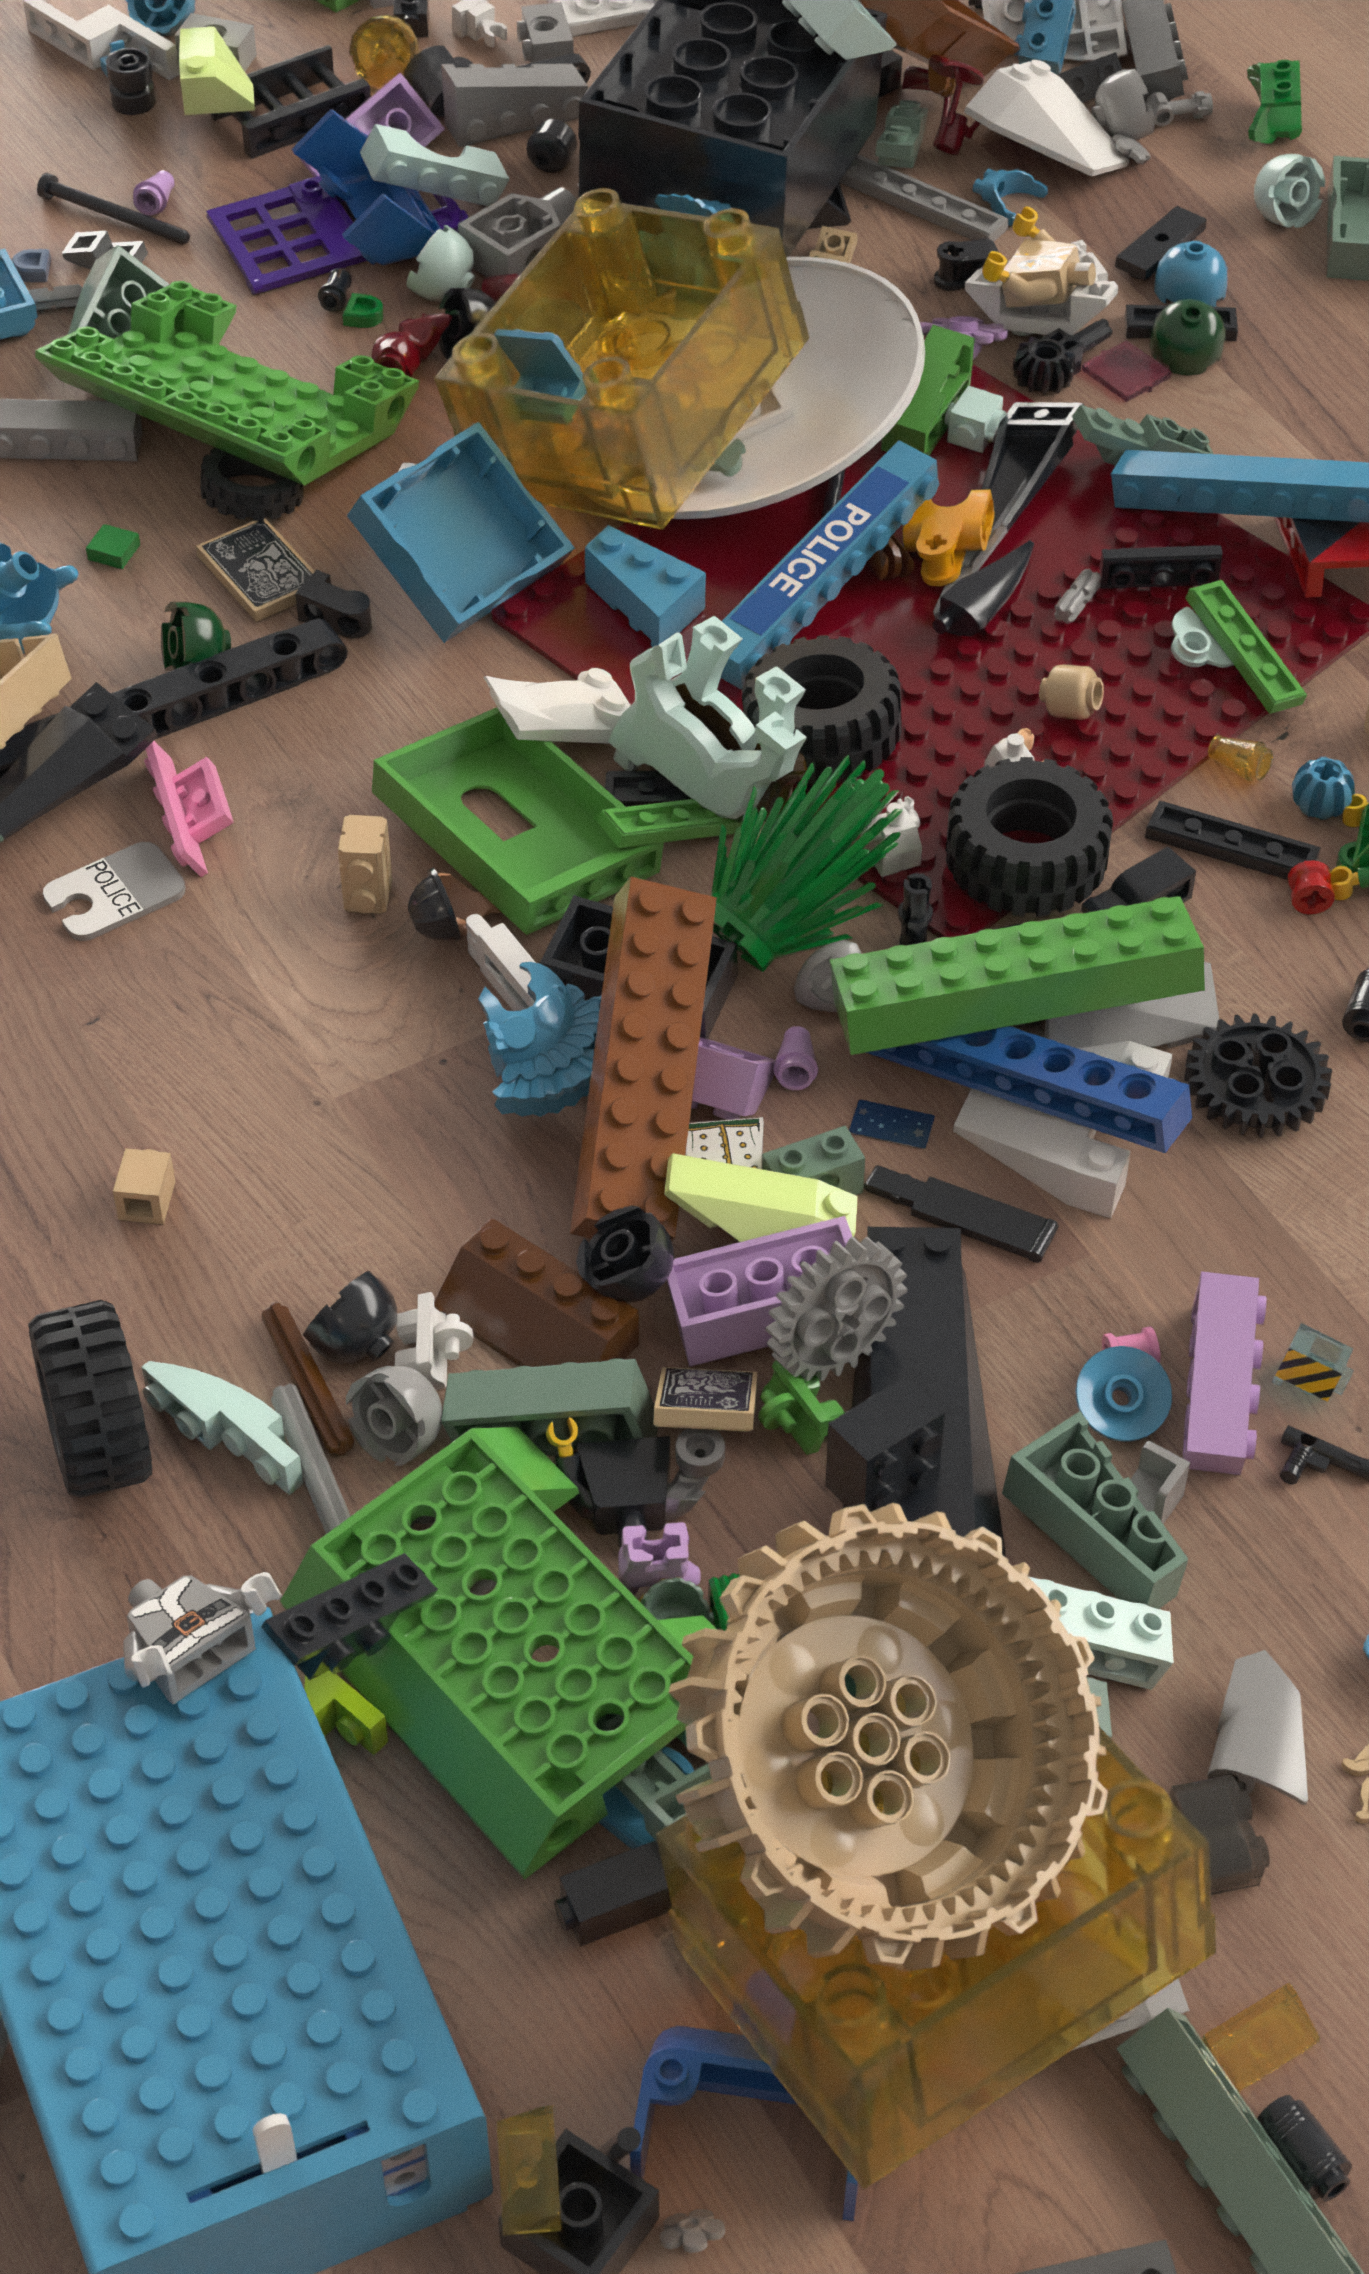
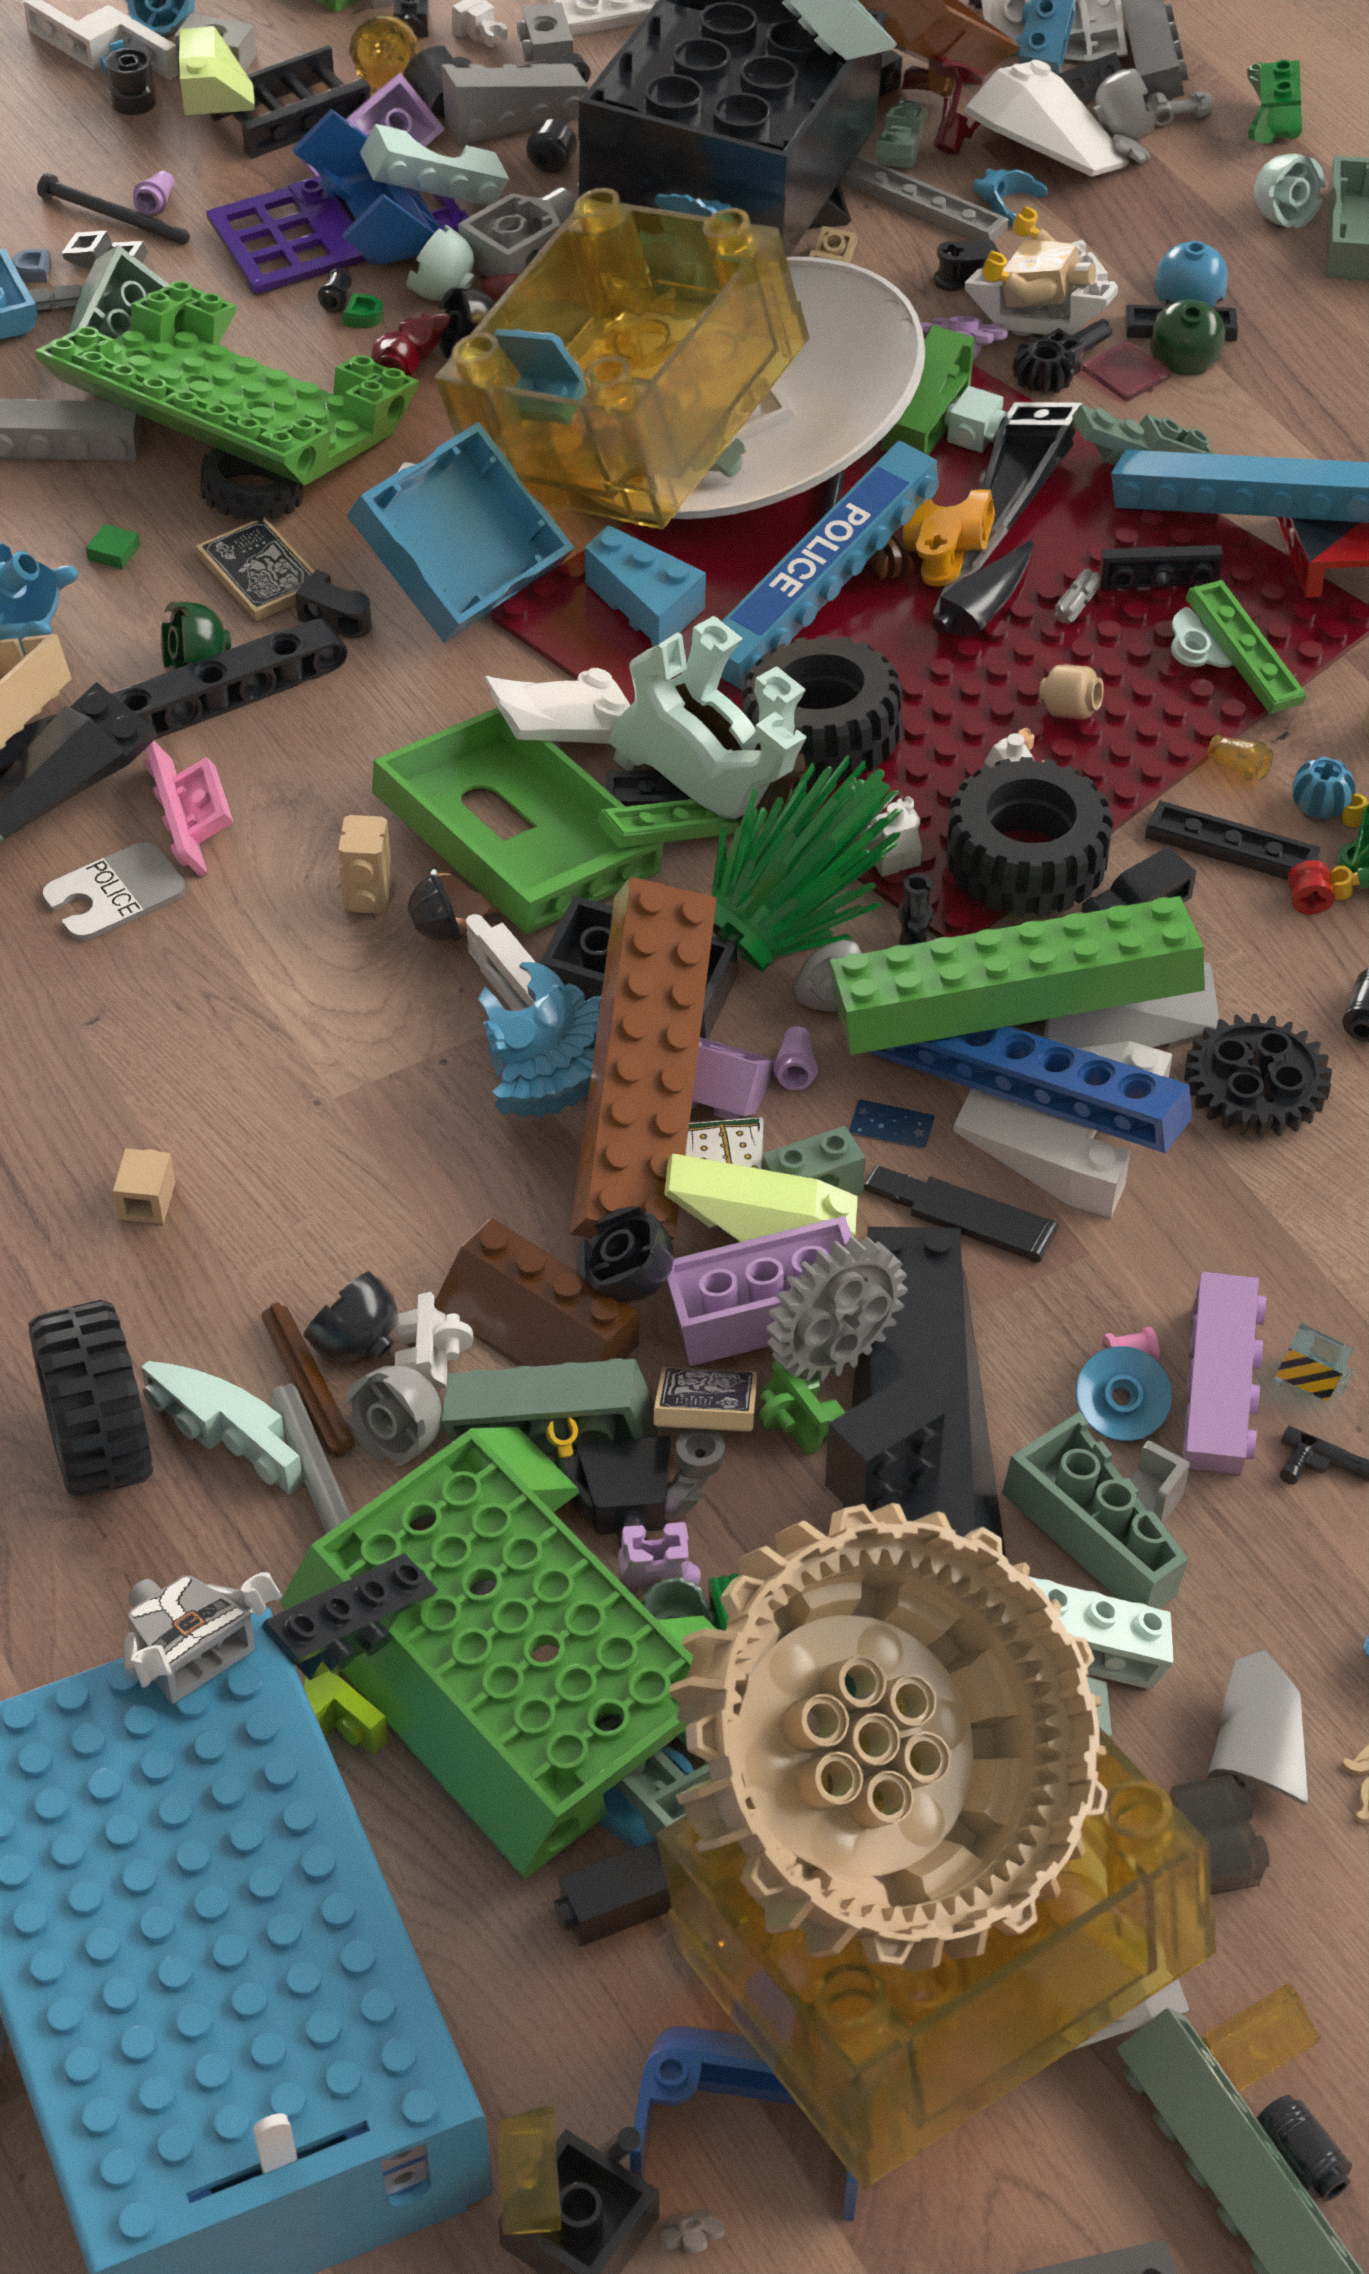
(1143, 255): black tile -> none

